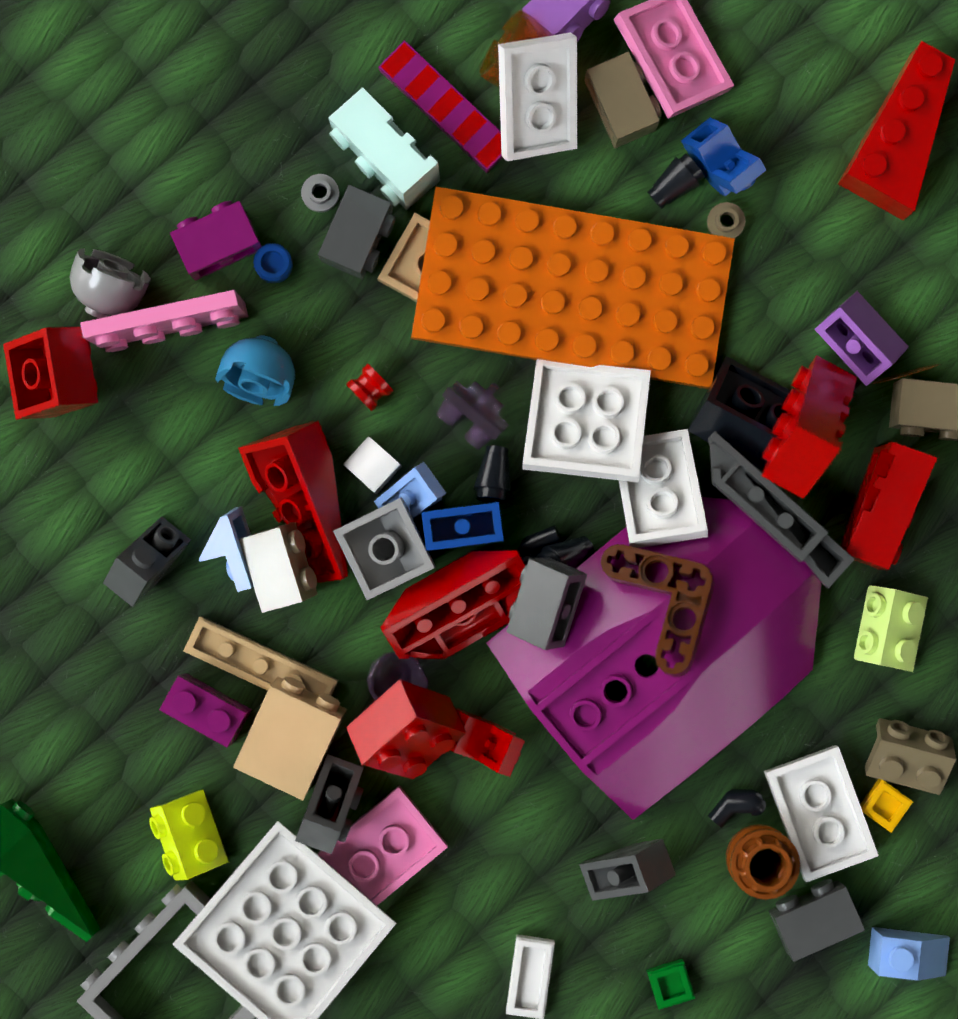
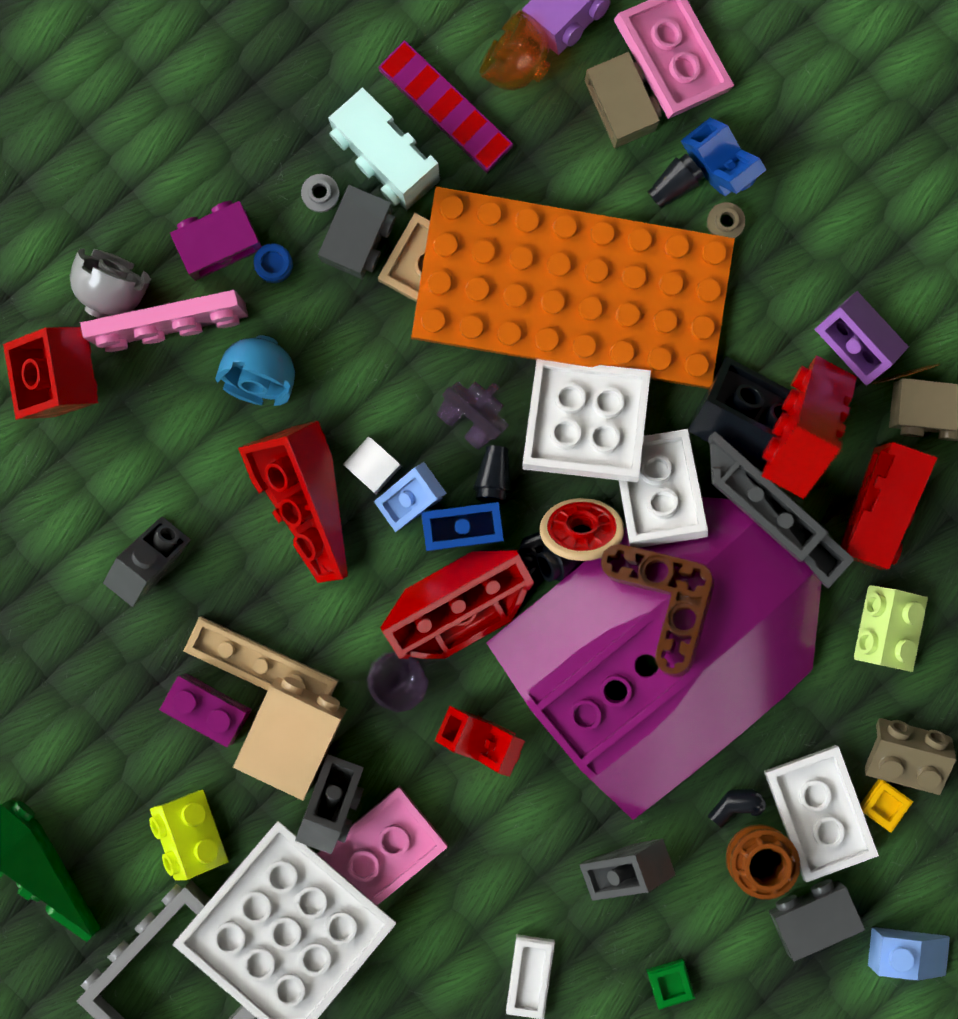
(225, 542): slope -> none
(279, 567): brick -> none
(369, 387): red wheel -> none
(384, 548): light grey slope -> none
(406, 730): red brick -> none
(538, 96): white plate -> none
(546, 603): brick -> none
(563, 541): none -> red wheel
(899, 141): red wedge -> none

